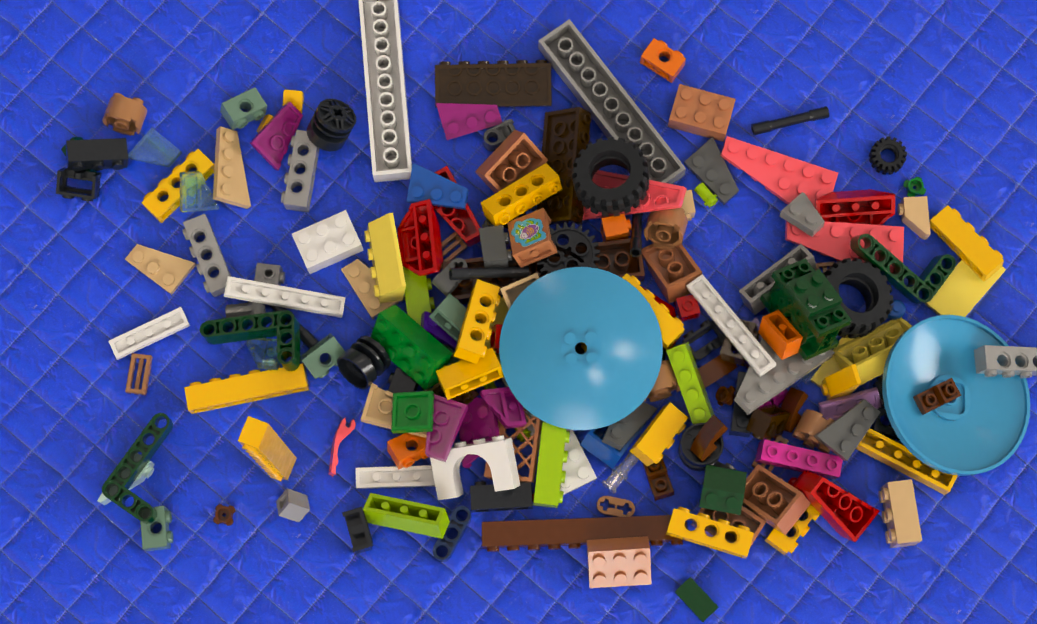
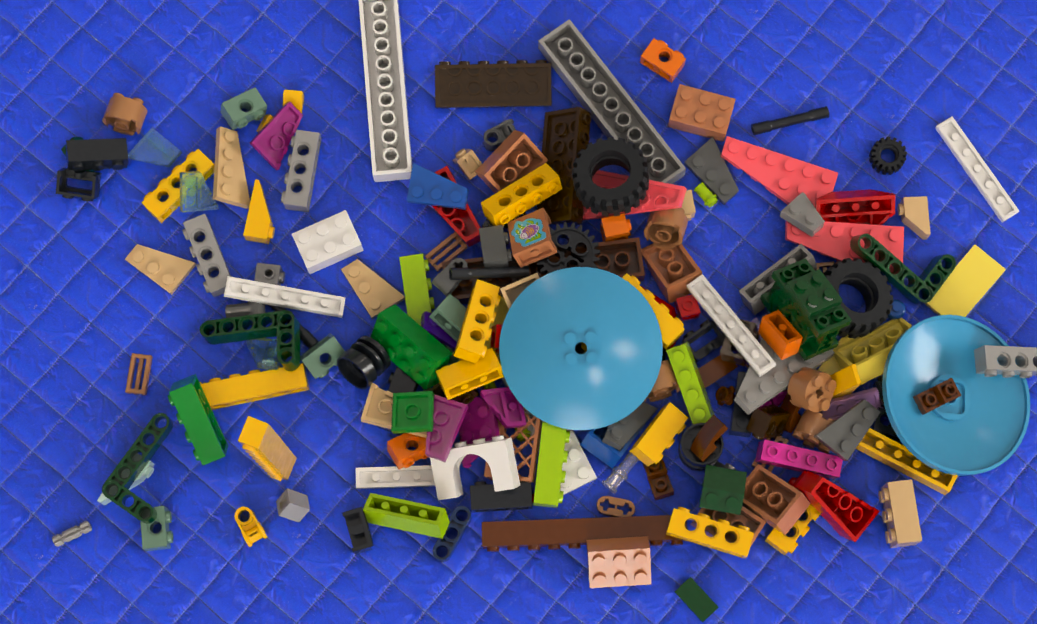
(71, 533): none -> light grey axle
(149, 333): white plate -> none
(198, 420): none -> green brick
(220, 510): reddish brown plate -> none
(250, 527): none -> yellow piece
(258, 222): none -> yellow slope
(331, 125): black wheel -> none
(340, 434): coral arm -> none
(386, 259): light yellow slope -> none
(420, 239): red wedge -> none
(467, 118): magenta wing -> none
(467, 162): none -> tan bracket
(636, 242): black piece -> none
(811, 389): none -> medium nougat brick
(917, 181): green plate -> none
(966, 242): yellow brick -> none
(977, 169): none -> white tile

